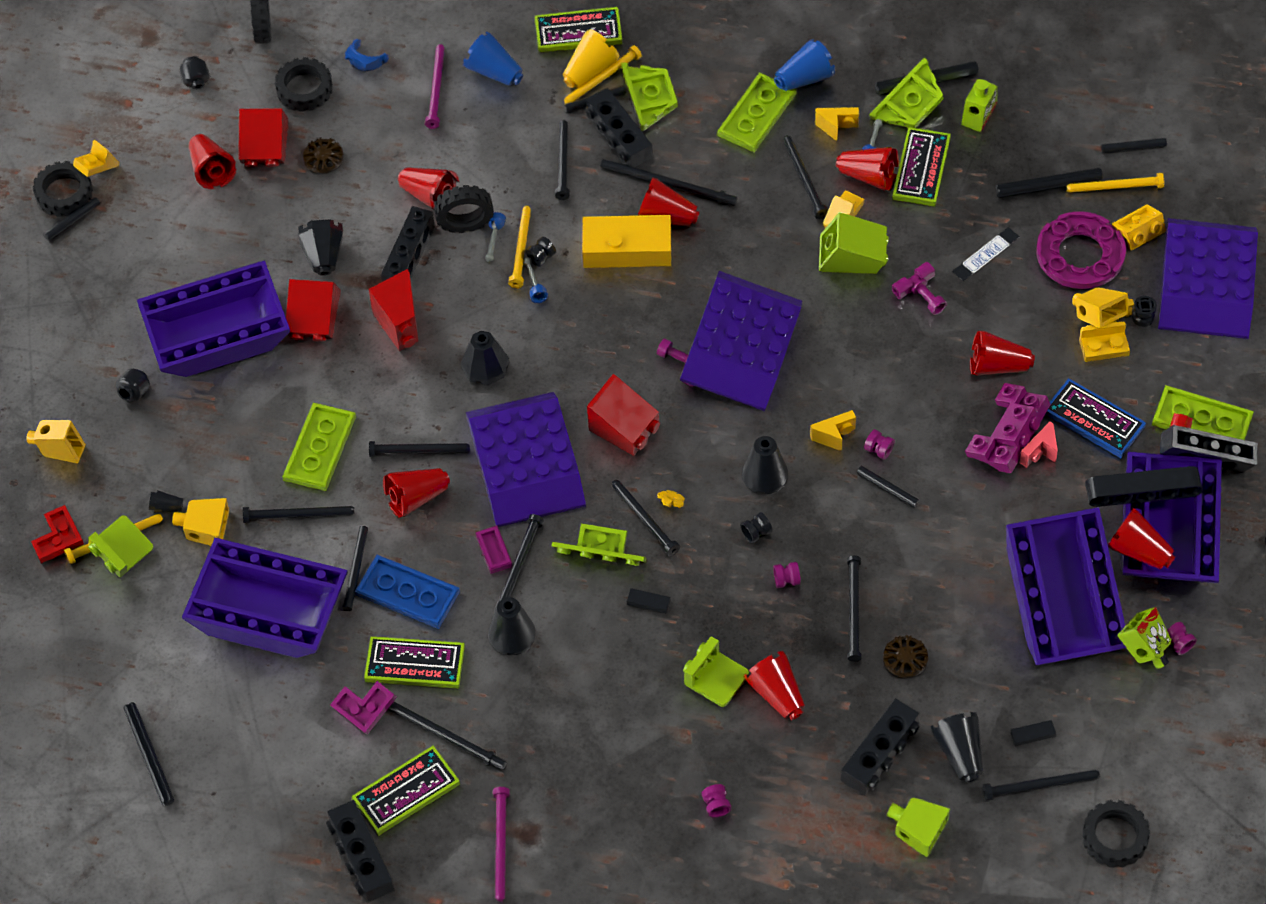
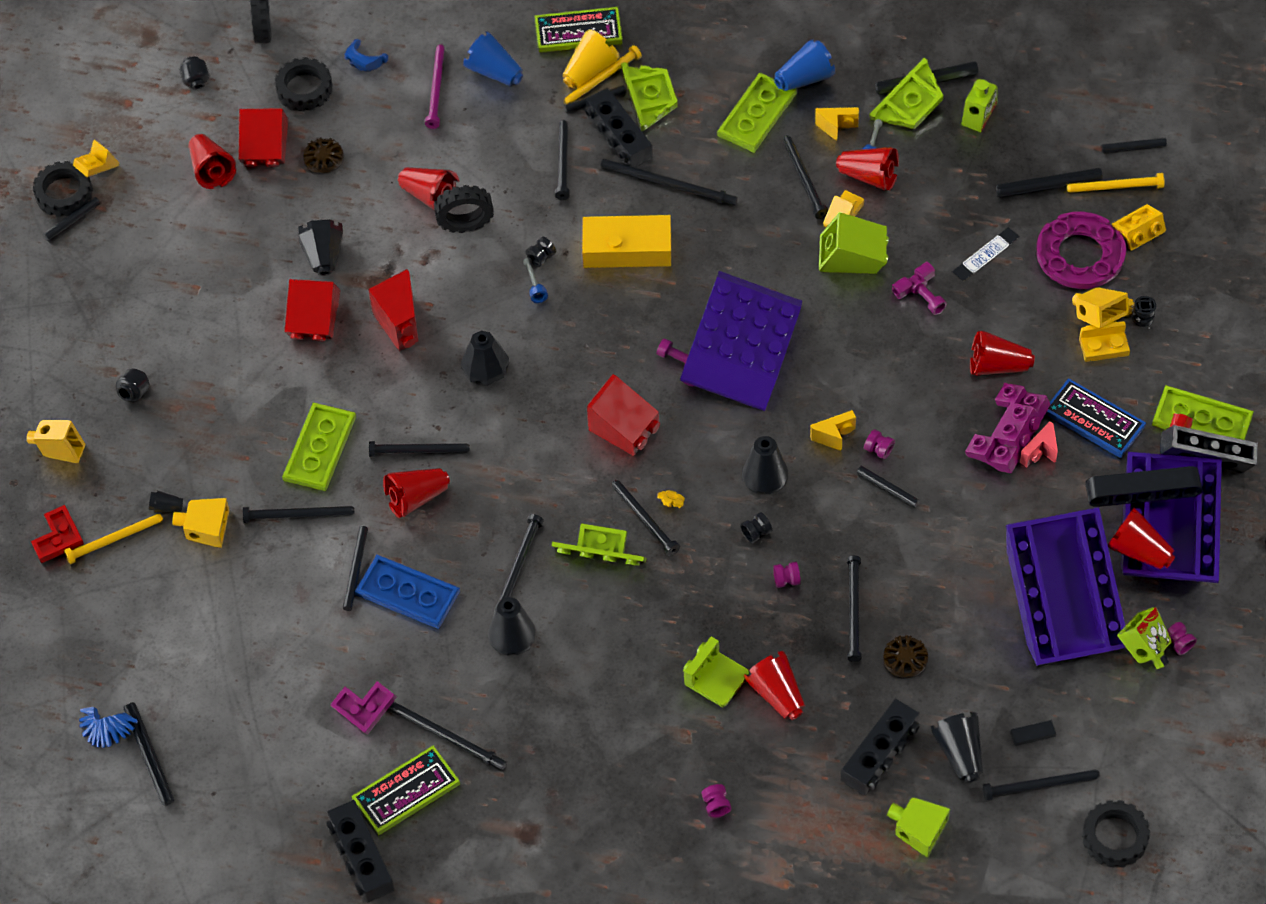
(105, 729): none -> blue hair
(120, 546): lime bracket -> none
(214, 320): dark purple slope -> none
(263, 598): dark purple slope -> none
(410, 243): black brick -> none
(414, 662): tile -> none
(493, 549): magenta tile -> none
(495, 223): hinge -> none
(501, 795): magenta bar -> none
(516, 279): yellow bar -> none
(526, 459): dark purple slope -> none
(648, 600): black piece -> none
(665, 201): red cone -> none
(921, 166): tile -> none
(1208, 278): dark purple slope -> none

